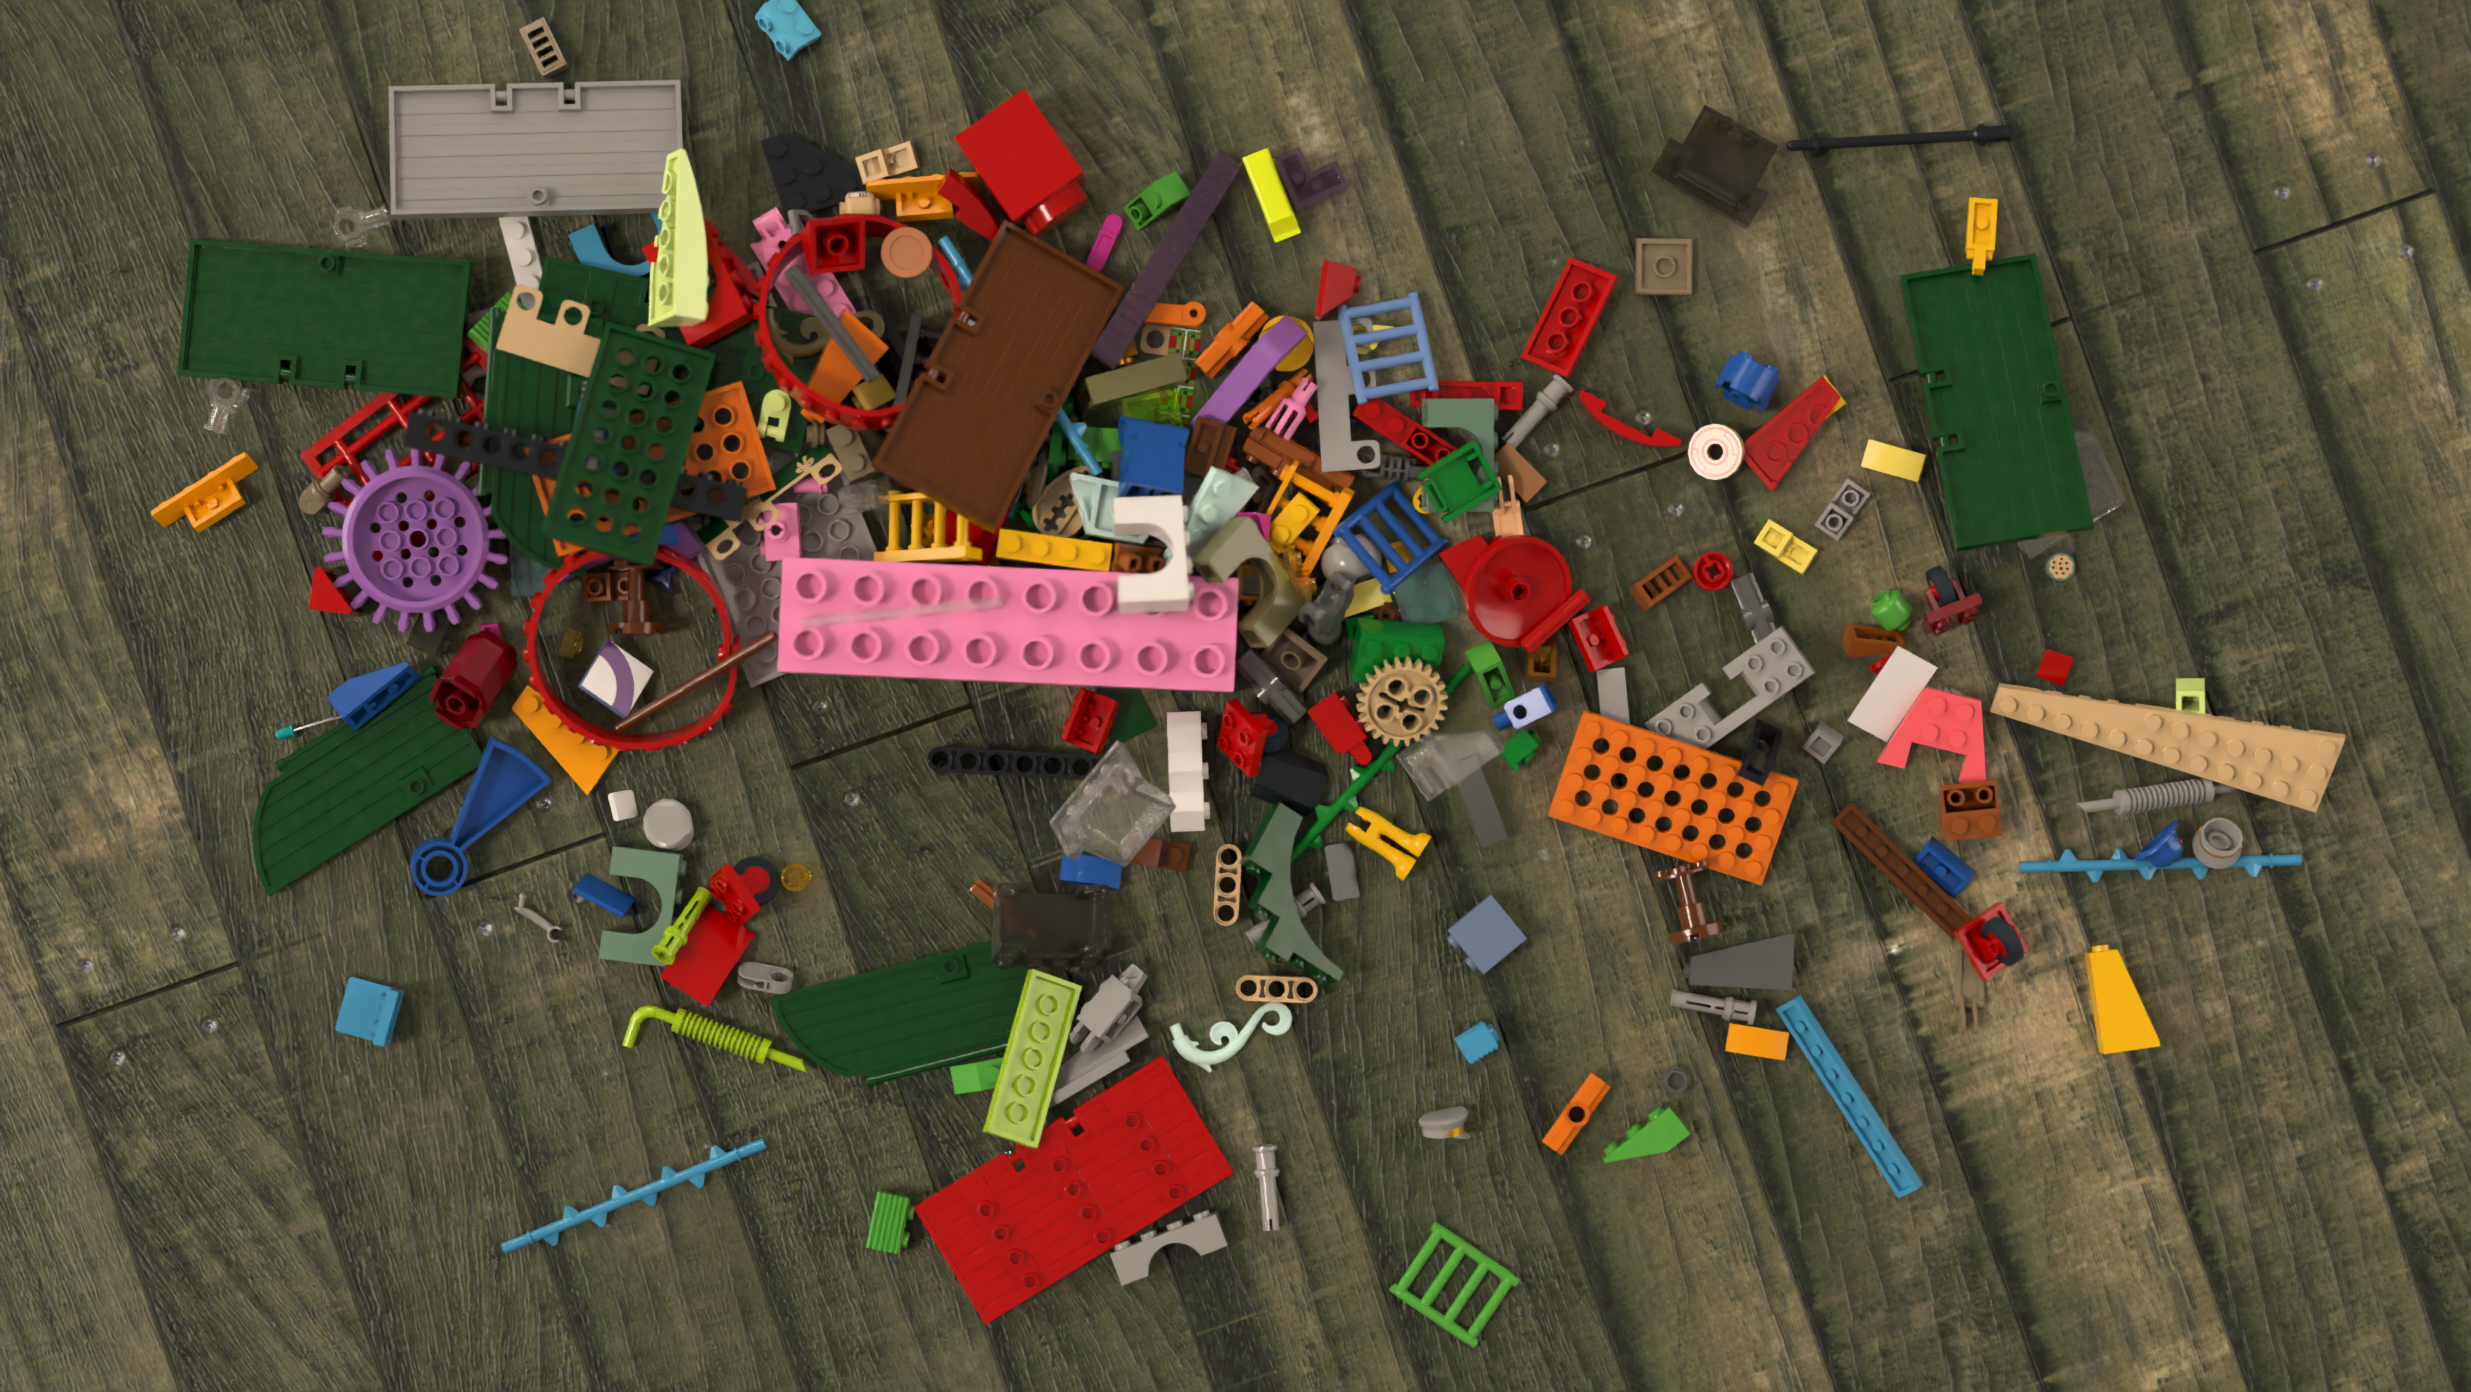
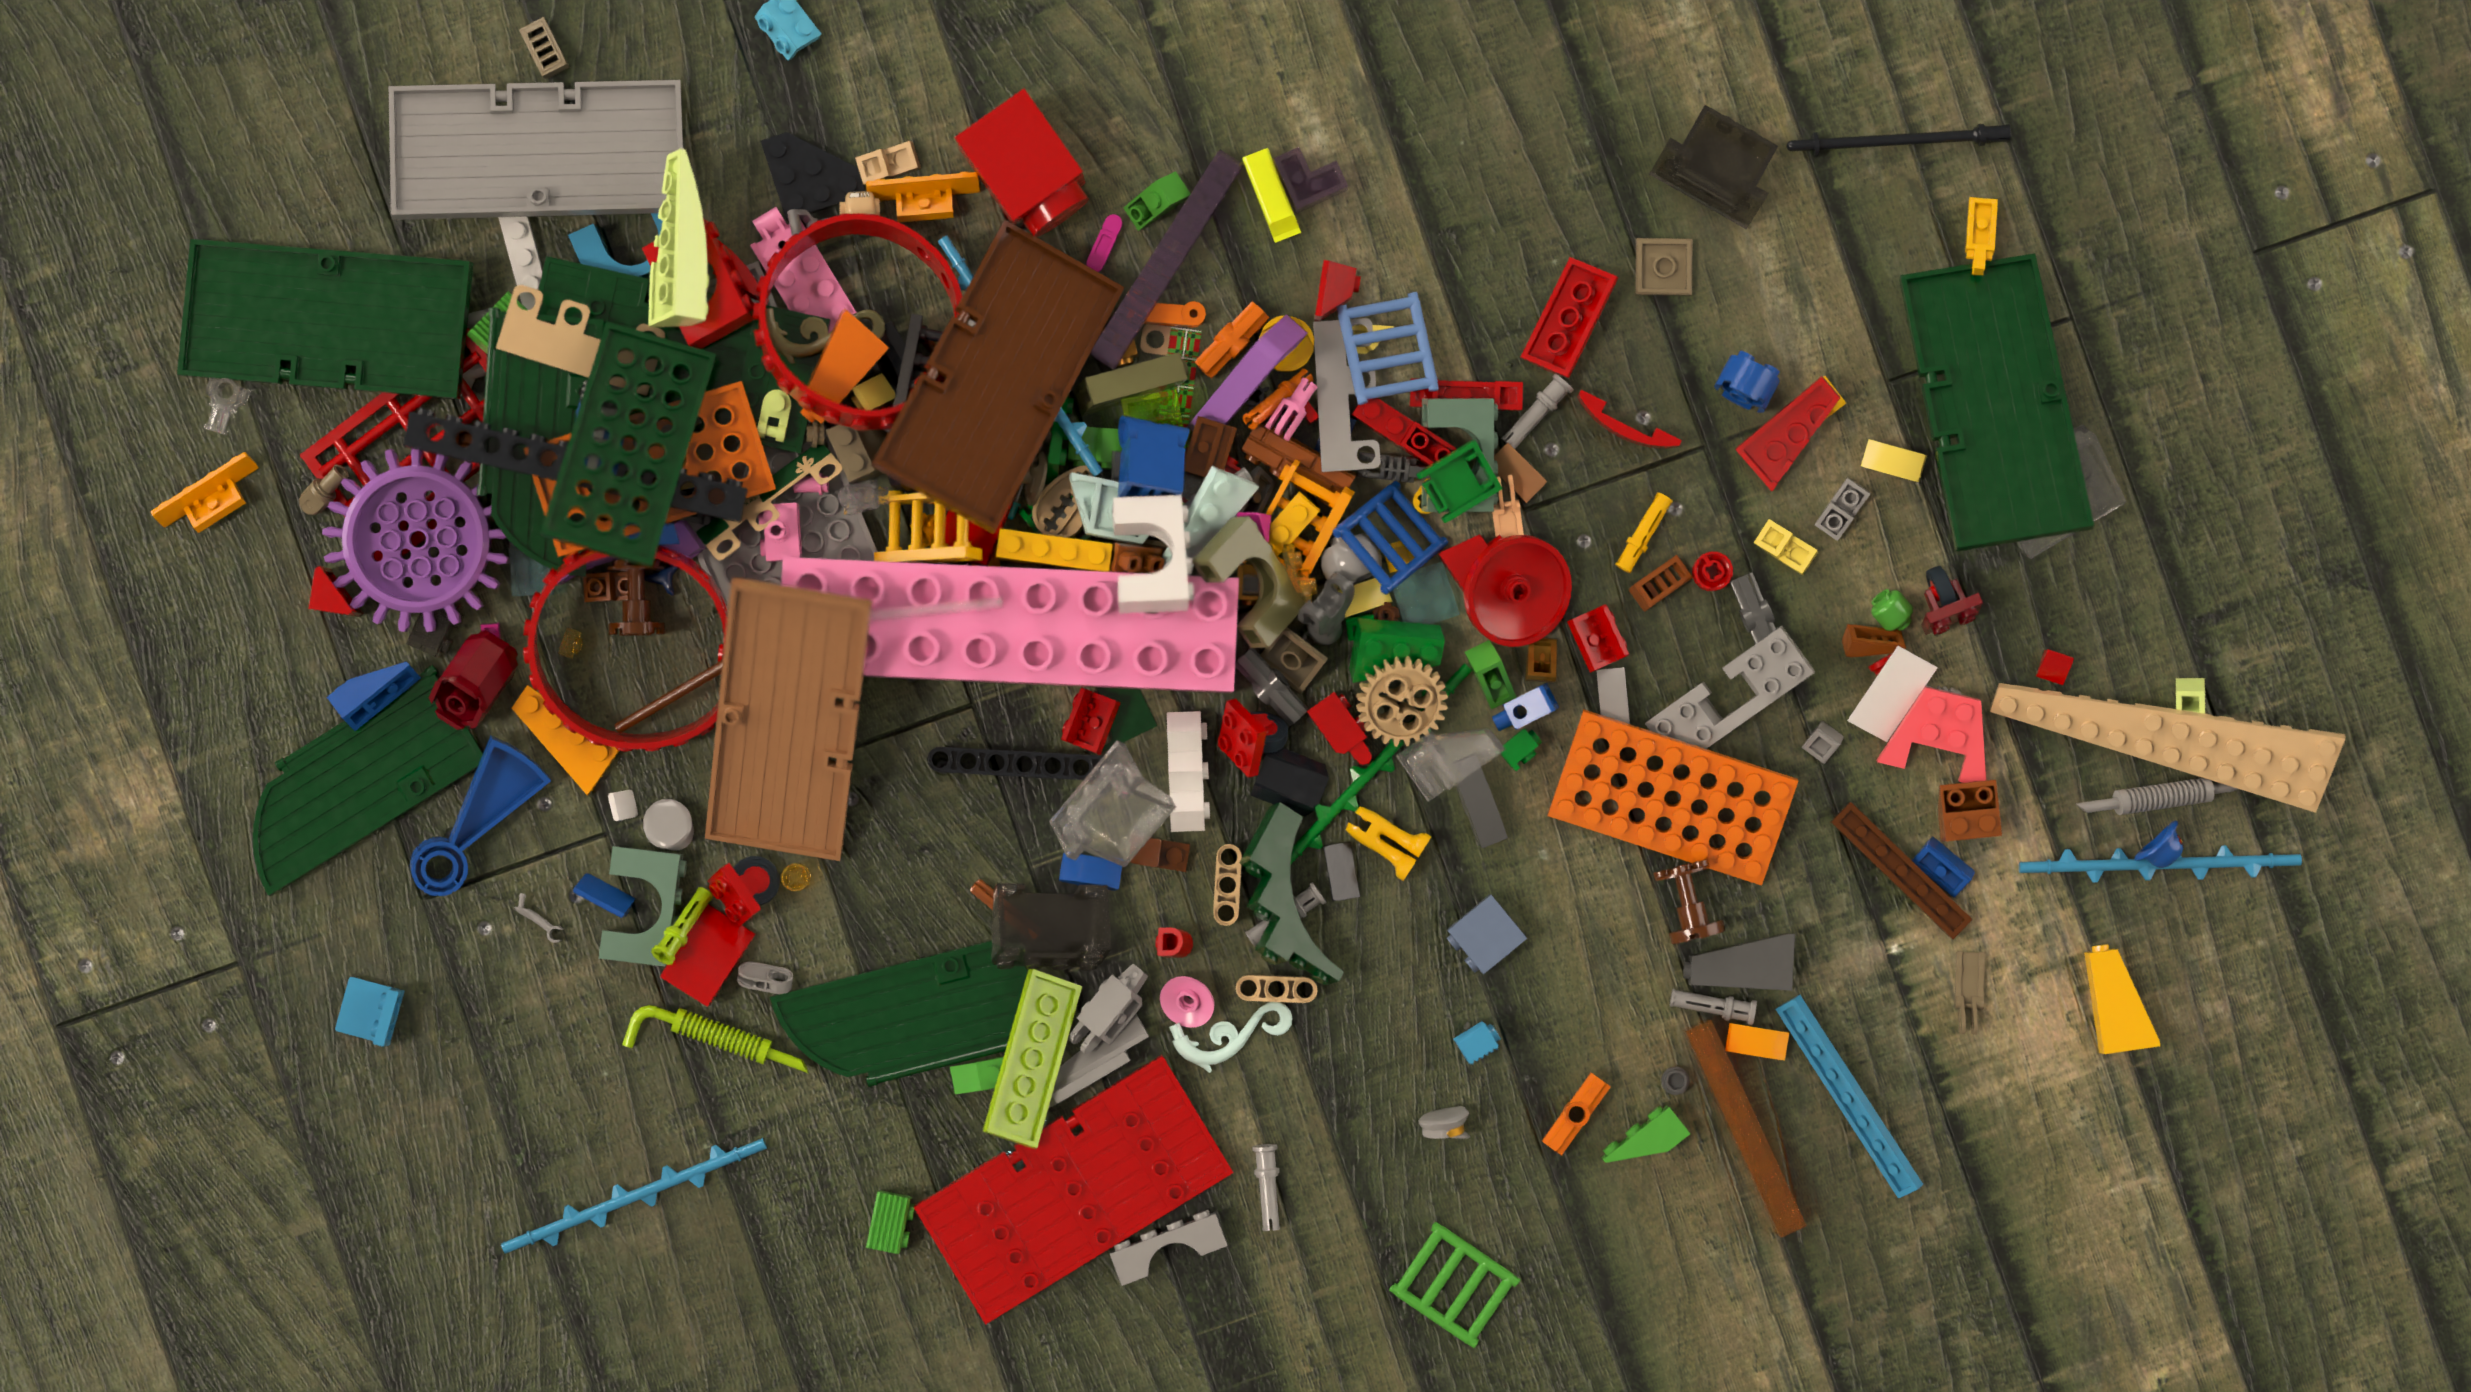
(290, 731): teal piece -> none
(364, 223): clear connector -> none
(615, 678): tile -> none
(781, 718): none -> medium nougat door
(832, 323): dark grey axle -> none
(834, 244): red slope -> none
(906, 252): nougat piece -> none
(971, 206): red slope -> none
(1173, 943): none -> red plate
(1181, 1008): none -> bright pink dish
(1555, 621): red axle -> none
(1643, 533): none -> yellow pin
(1700, 451): tile -> none
(1744, 1128): none -> clear orange brick
(1760, 752): black window -> none
(1991, 941): red plate -> none
(2060, 567): tile -> none
(2218, 843): light grey piece -> none

